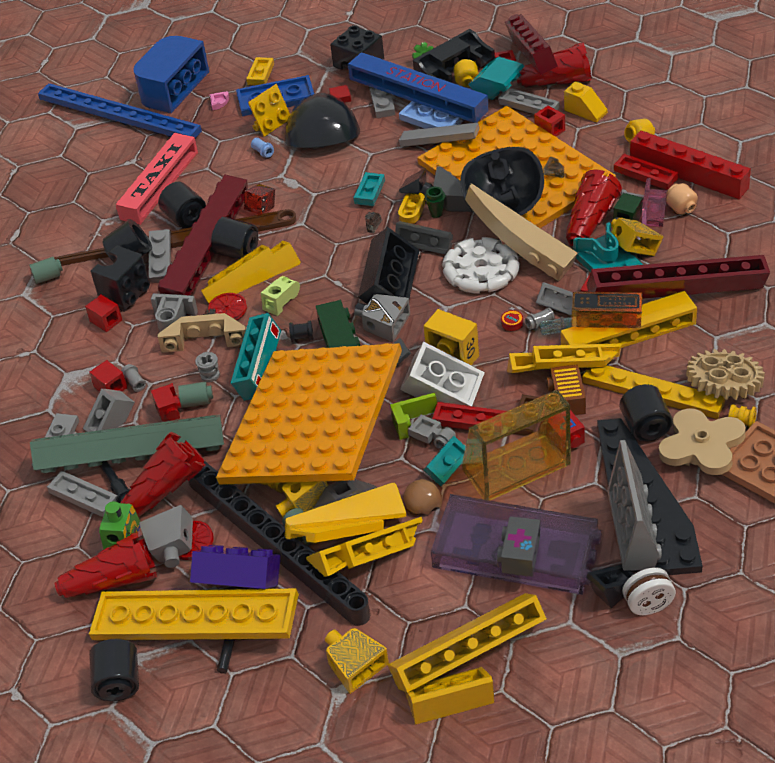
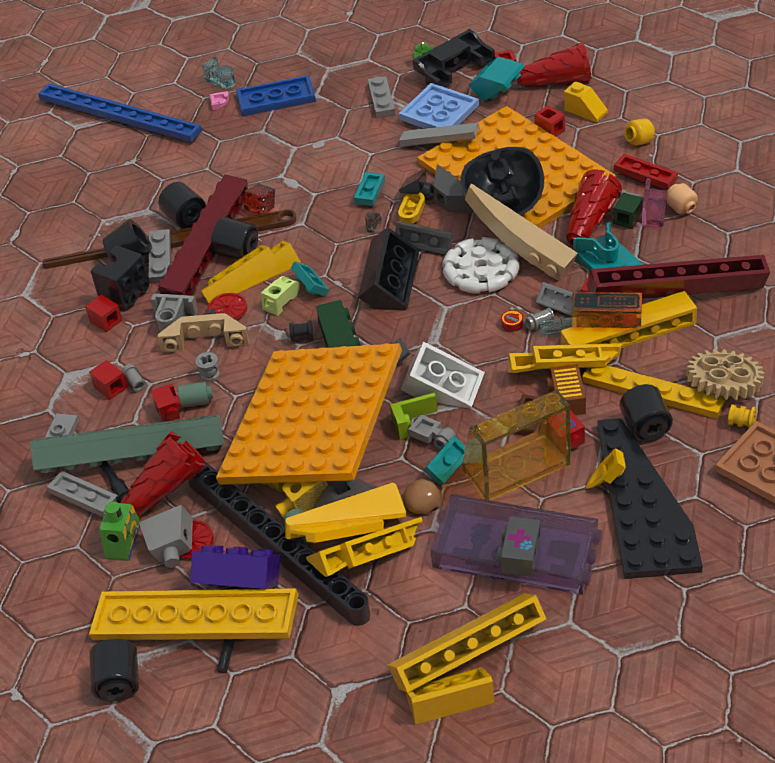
(45, 269): sand green brick -> none
(109, 410): light grey slope -> none
(111, 568): red cone -> none
(160, 172): coral brick -> none
(170, 72): blue brick -> none
(219, 74): none -> clear light blue leg
(254, 355): teal brick -> none
(260, 71): yellow plate -> none
(265, 149): light blue pin -> none
(269, 110): yellow hinge -> none
(310, 279): none -> teal plate
(320, 122): black piece -> none
(341, 92): red tile -> none
(354, 42): black piece -> none
(354, 657): yellow torso -> none
(384, 315): light grey torso -> none
(418, 87): blue brick -> none
(435, 201): dark green cone -> none
(453, 336): yellow brick -> none
(461, 415): red plate -> none
(465, 72): yellow head -> none
(525, 101): light grey plate -> none
(531, 43): dark red brick -> none
(554, 168): clear smoke tile -> none
(608, 469): none -> yellow plate
(609, 583): black slope -> none
(627, 232): yellow torso -> none
(632, 513): light grey slope -> none
(648, 591): white head -> none
(692, 164): red brick -> none
(702, 441): tan plant -> none

